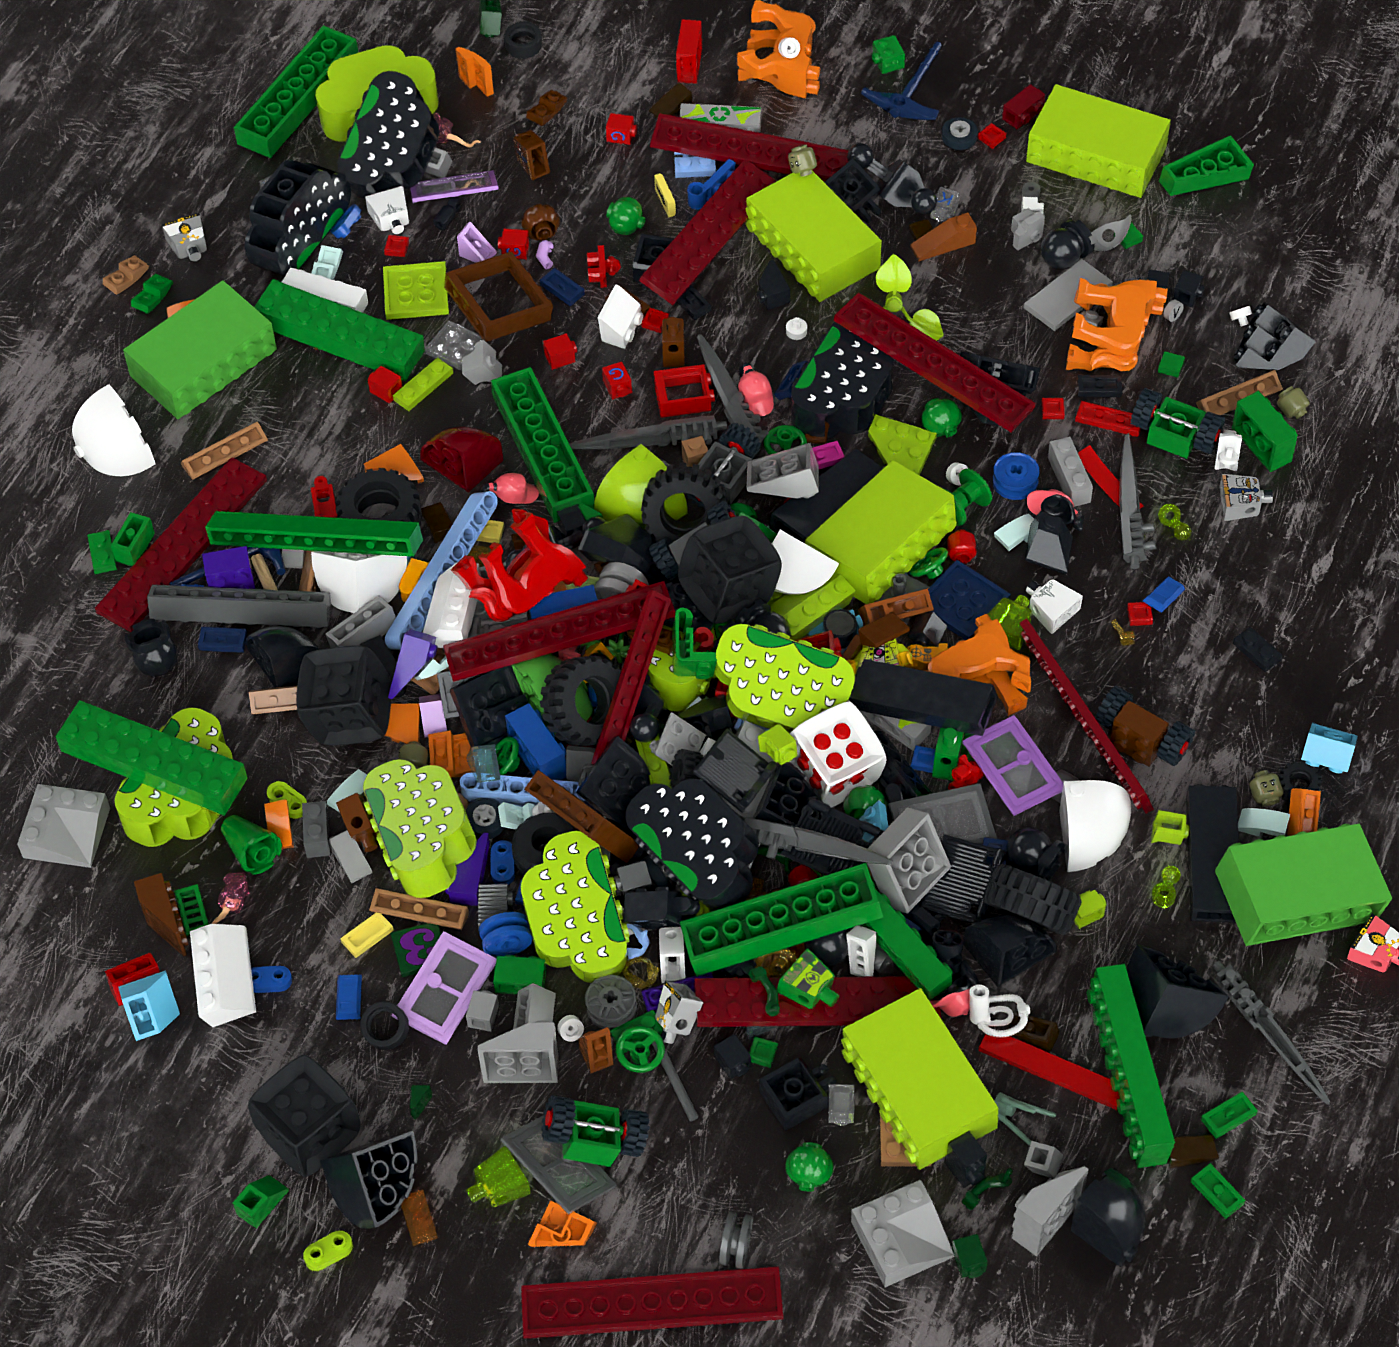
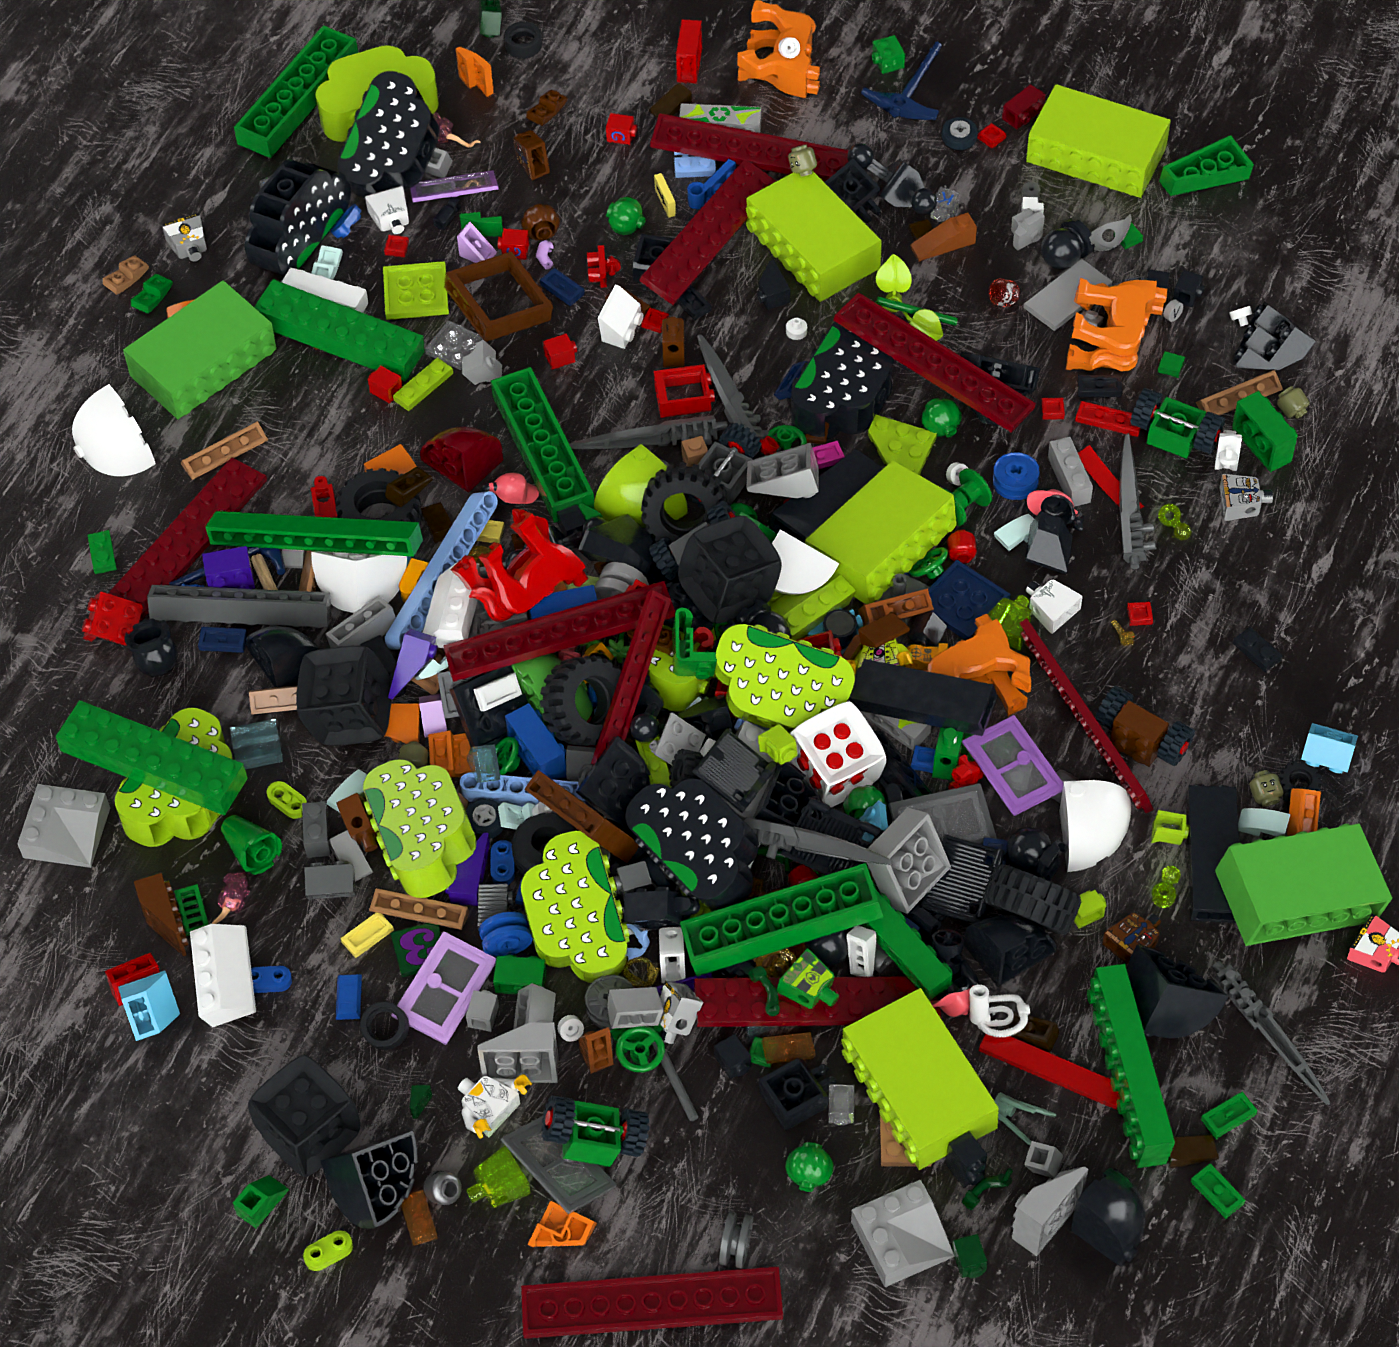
(110, 618): none -> red bracket
(132, 539): green brick -> none
(257, 744): none -> clear light blue slope
(279, 821): orange slope -> none
(330, 880): none -> dark grey brick
(407, 486): none -> dark brown slope
(442, 1187): none -> flat silver head
(486, 226): none -> green slope
(490, 1102): none -> white torso
(497, 691): none -> white tile
(617, 380): red brick -> none
(634, 1007): none -> light grey brick
(756, 390): coral hair -> none
(768, 446): none -> red plate
(788, 1047): none -> clear orange plate
(912, 309): none -> green bar
(1004, 292): none -> clear red head
(1129, 932): none -> torso
(1164, 594): blue tile -> none

